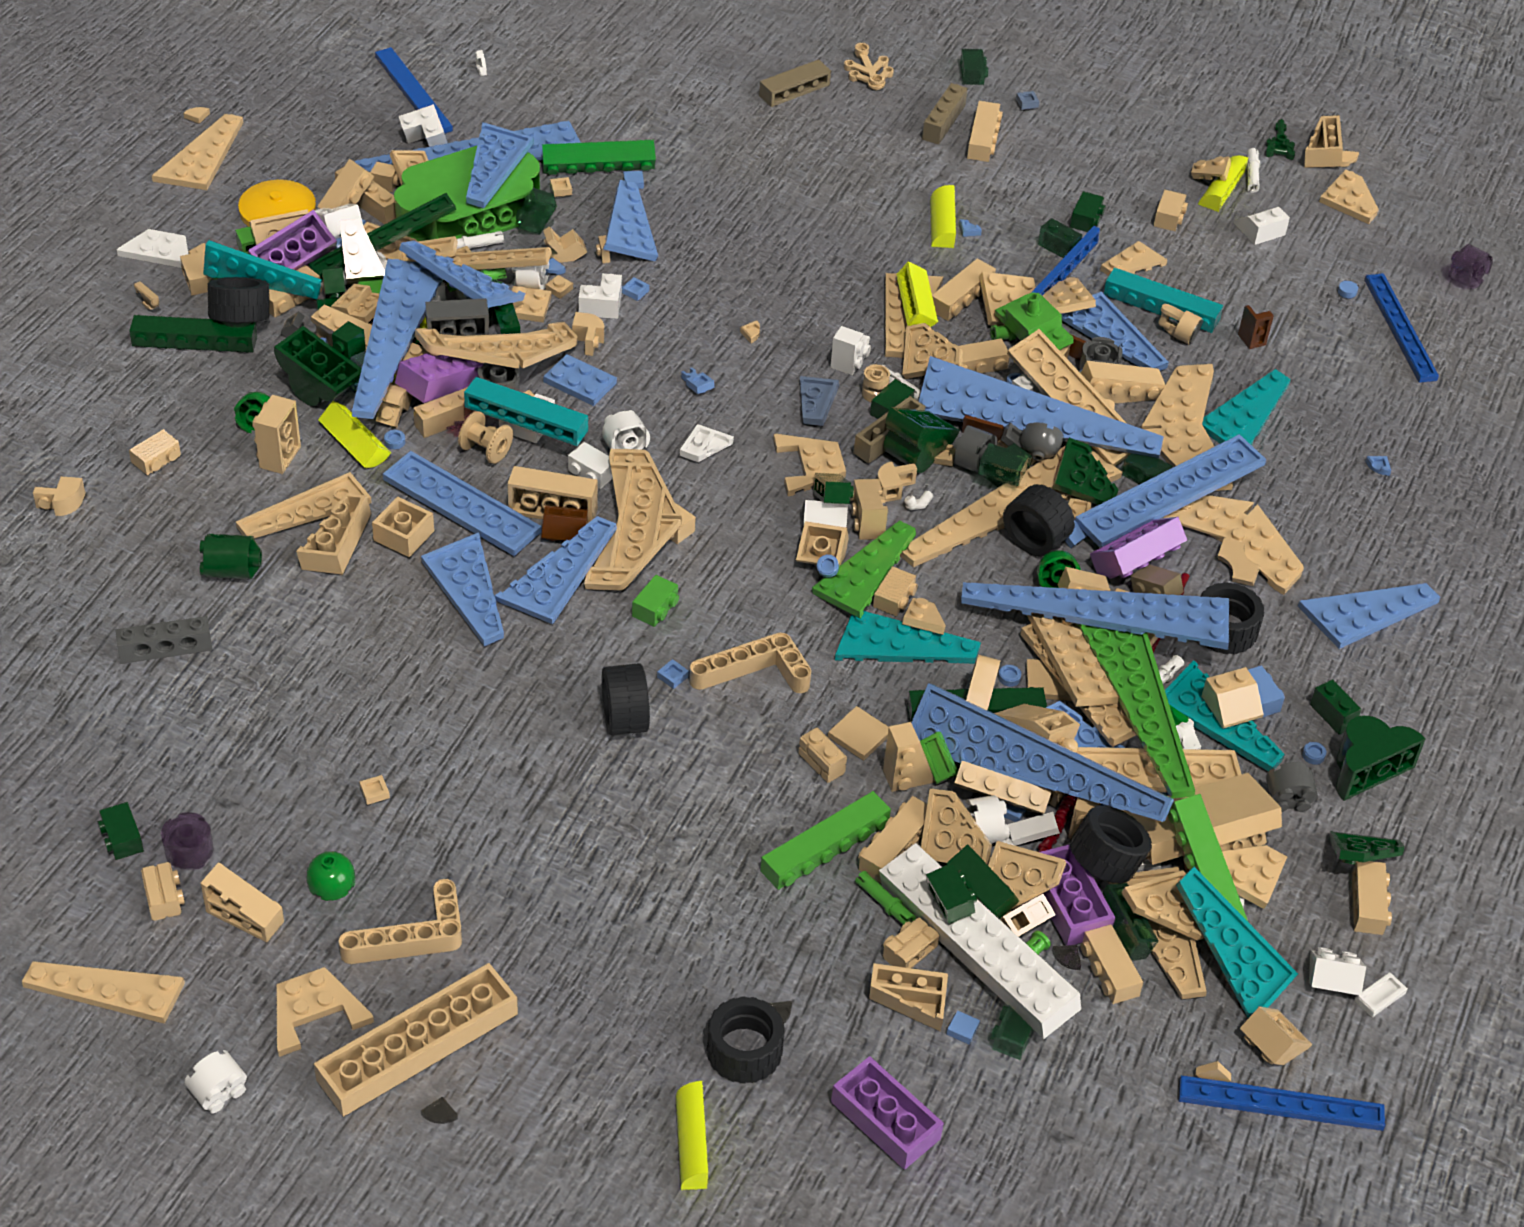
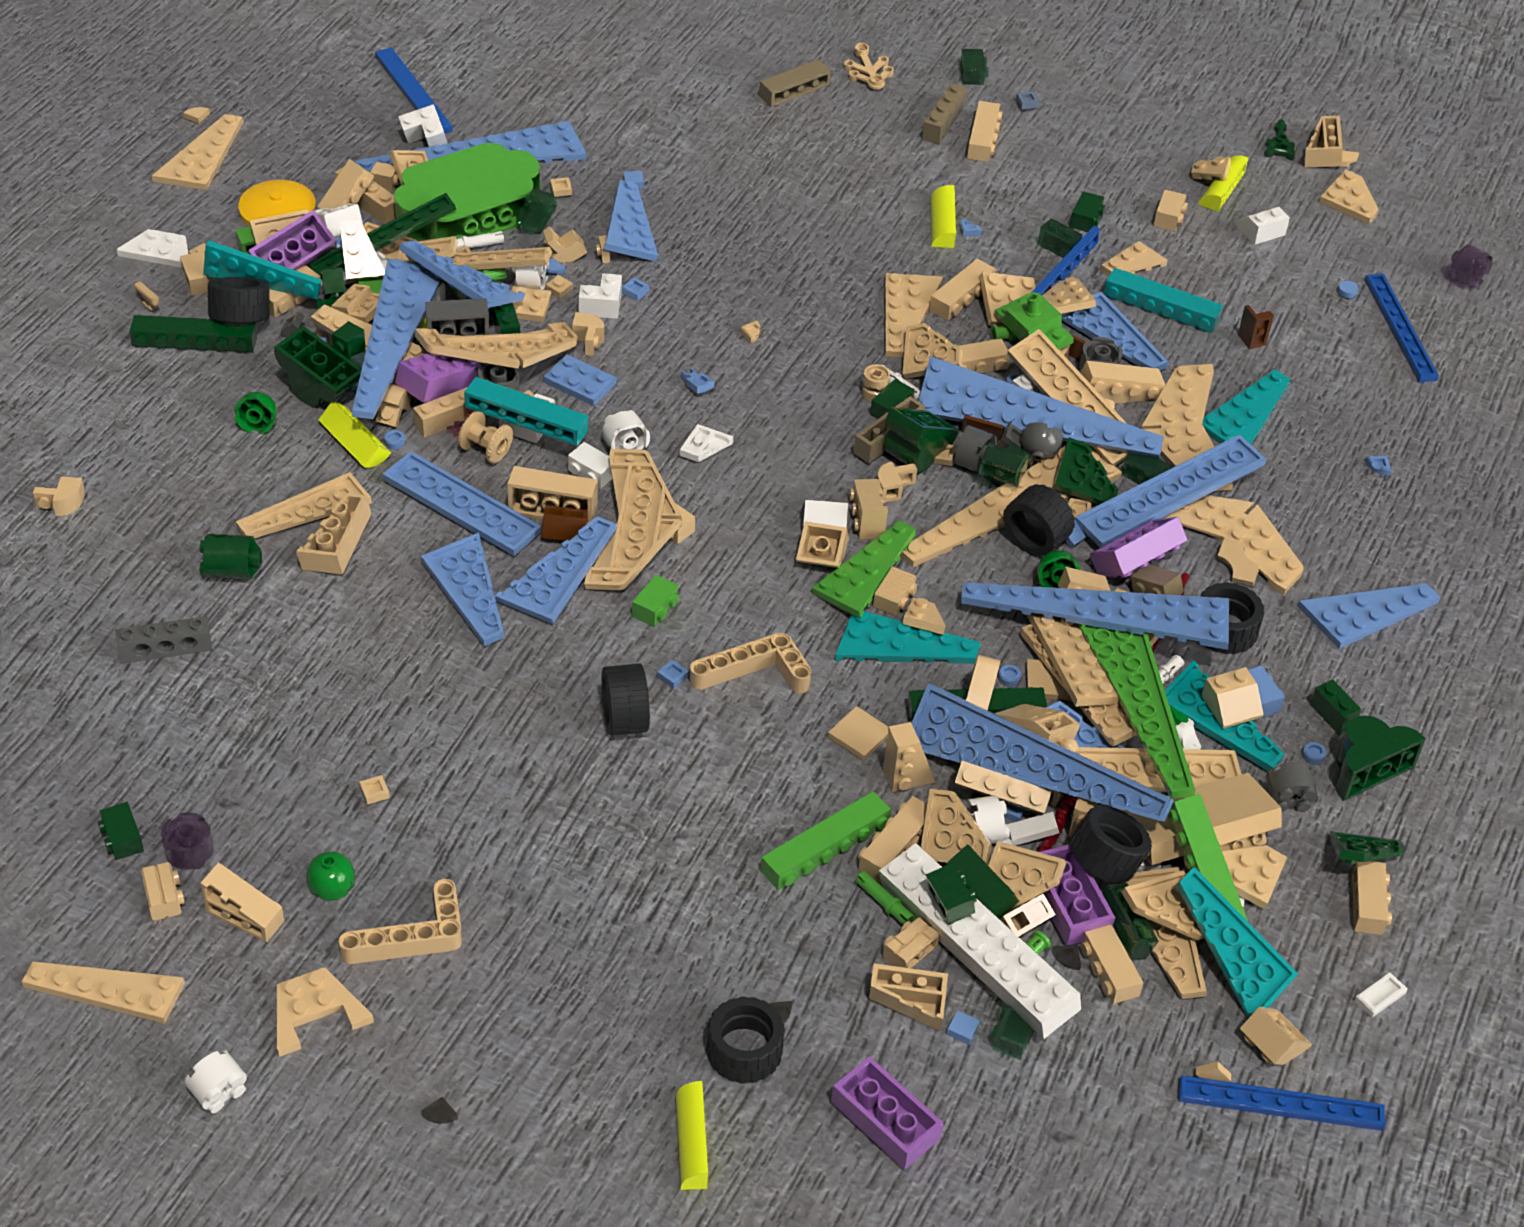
(155, 452): tan brick -> none
(277, 434): tan brick -> none
(403, 526): tan brick -> none
(415, 1039): tan brick -> none
(480, 63): white tile -> none
(494, 161): medium blue wing -> none
(598, 156): green brick -> none
(815, 457): tan wing -> none
(817, 398): sand blue wing -> none
(822, 755): tan brick -> none
(828, 566): medium blue tile -> none
(832, 488): dark green brick -> none
(849, 350): white brick -> none
(916, 295): neon yellow brick -> none
(921, 503): white arm -> none
(939, 757): bright green tile -> none
(1188, 325): tan piece -> none
(1253, 170): white pin -> none
(1336, 971): white slope -> none

